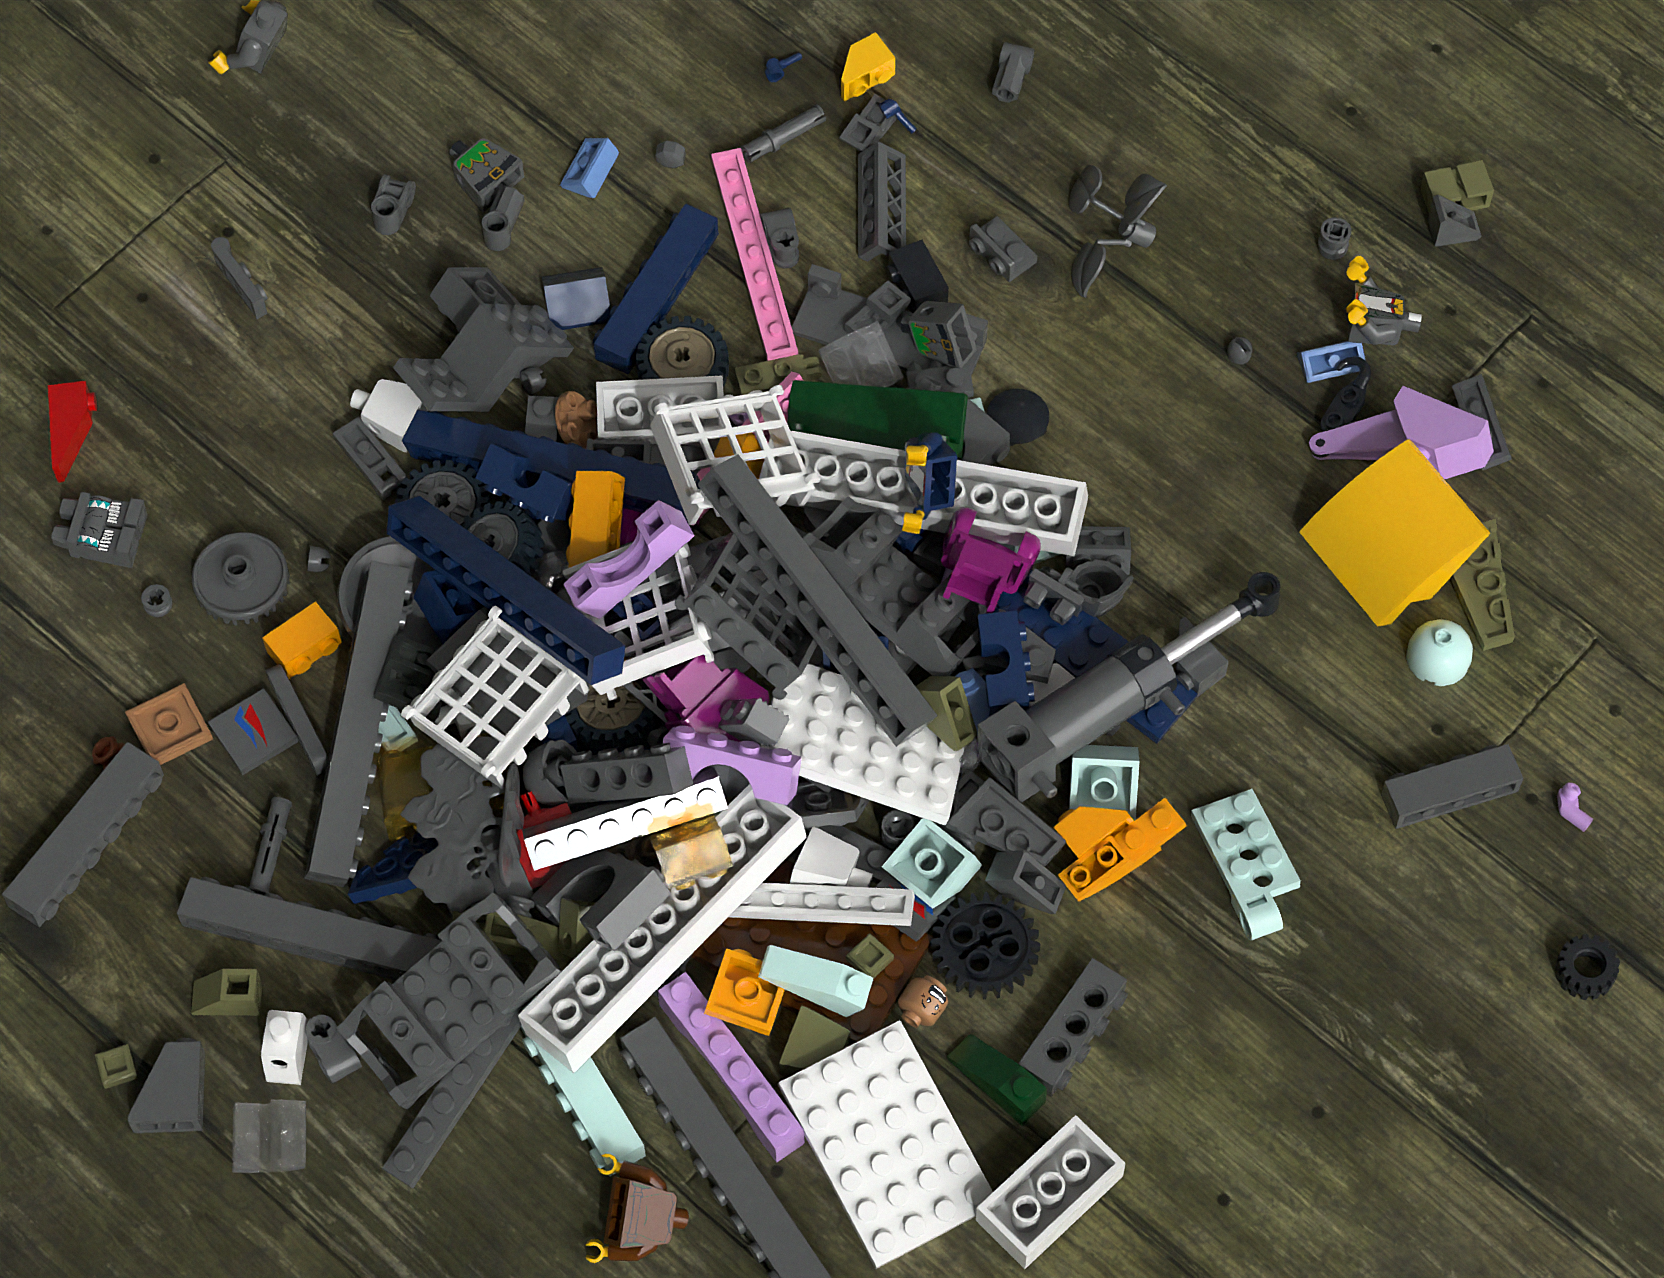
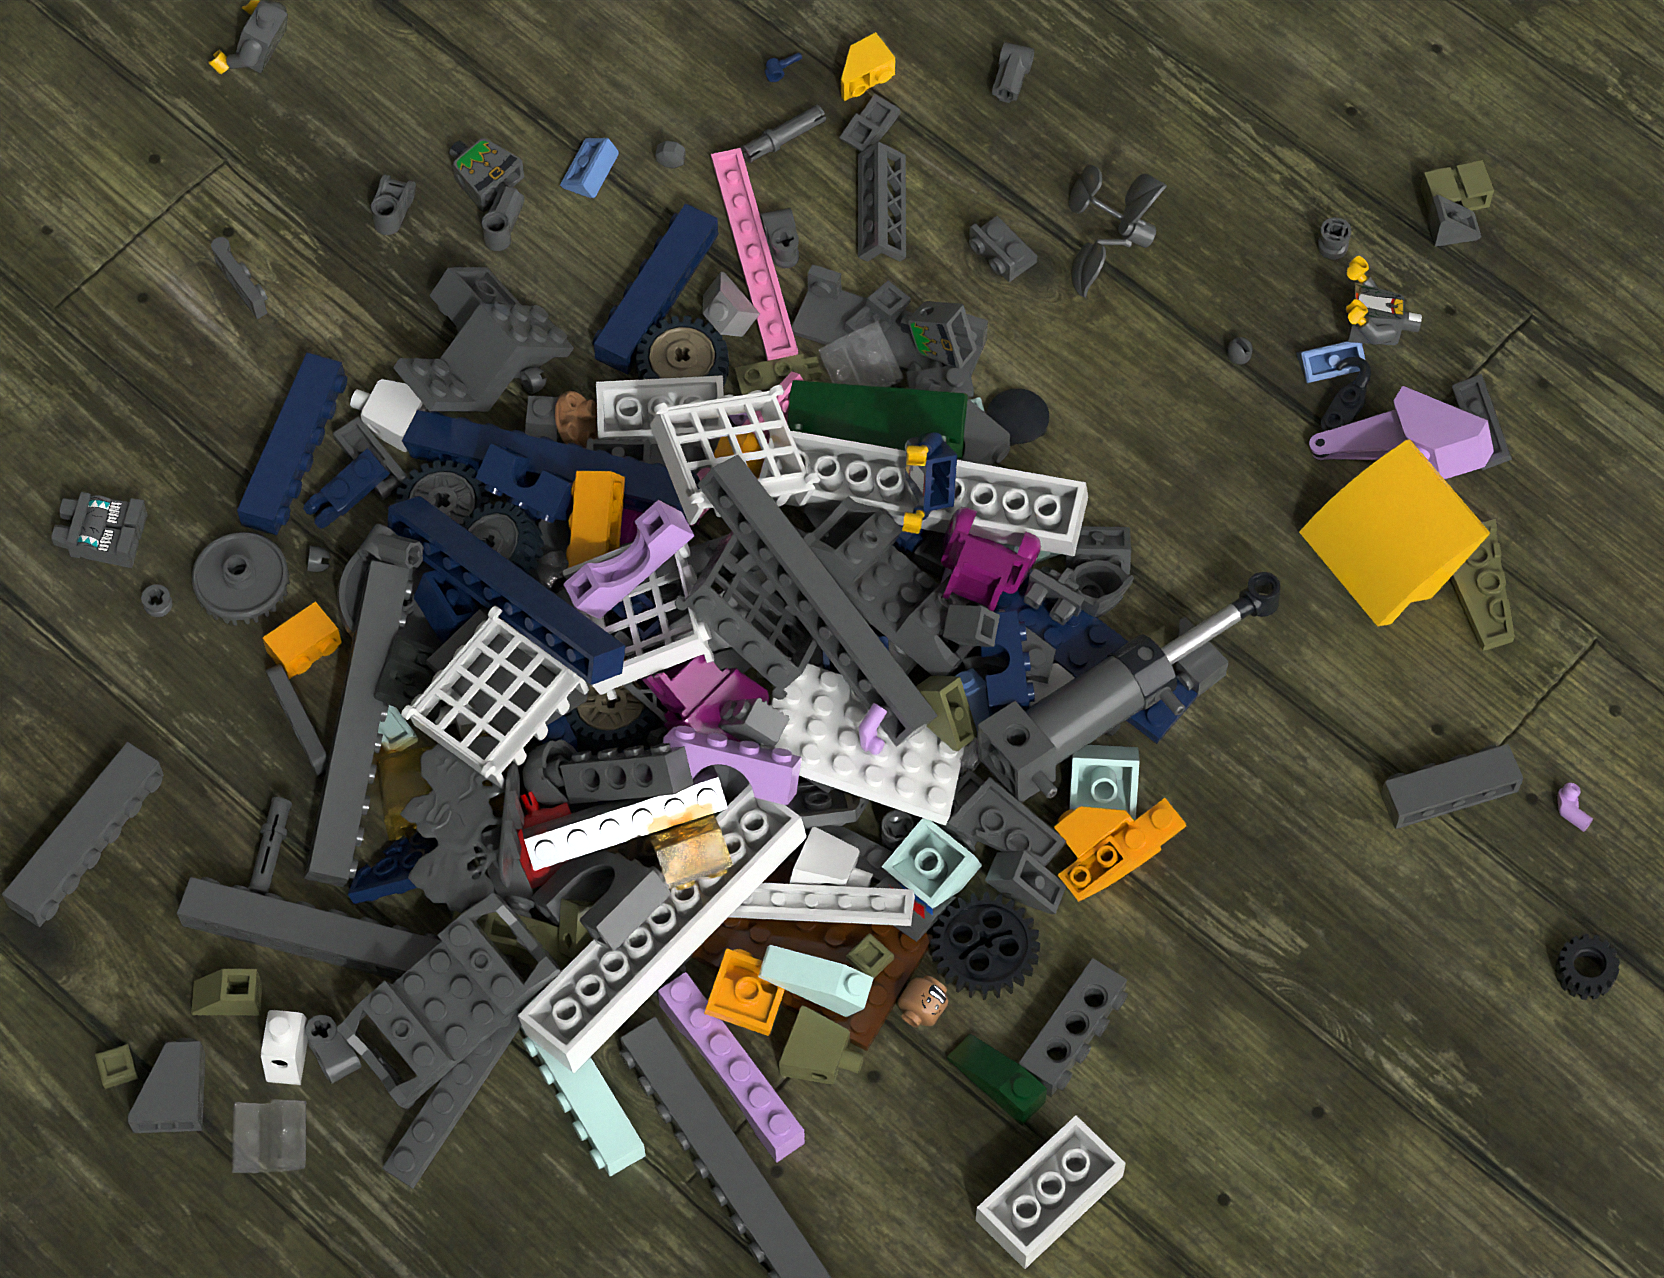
(69, 423): red slope -> none
(106, 750): copper plate -> none
(169, 724): medium nougat tile -> none
(253, 731): dark grey tile -> none
(292, 444): none -> dark blue brick
(347, 488): none -> dark blue hinge
(389, 548): none -> dark grey piece
(577, 298): slope -> none
(638, 1214): reddish brown torso -> none
(728, 307): none -> light grey slope
(868, 730): none -> lavender arm
(887, 1143): white plate -> none
(890, 107): dark blue hand -> none
(917, 275): black brick -> none
(971, 625): none -> dark grey brick
(1251, 902): light aqua hinge -> none
(1439, 652): light aqua cylinder -> none

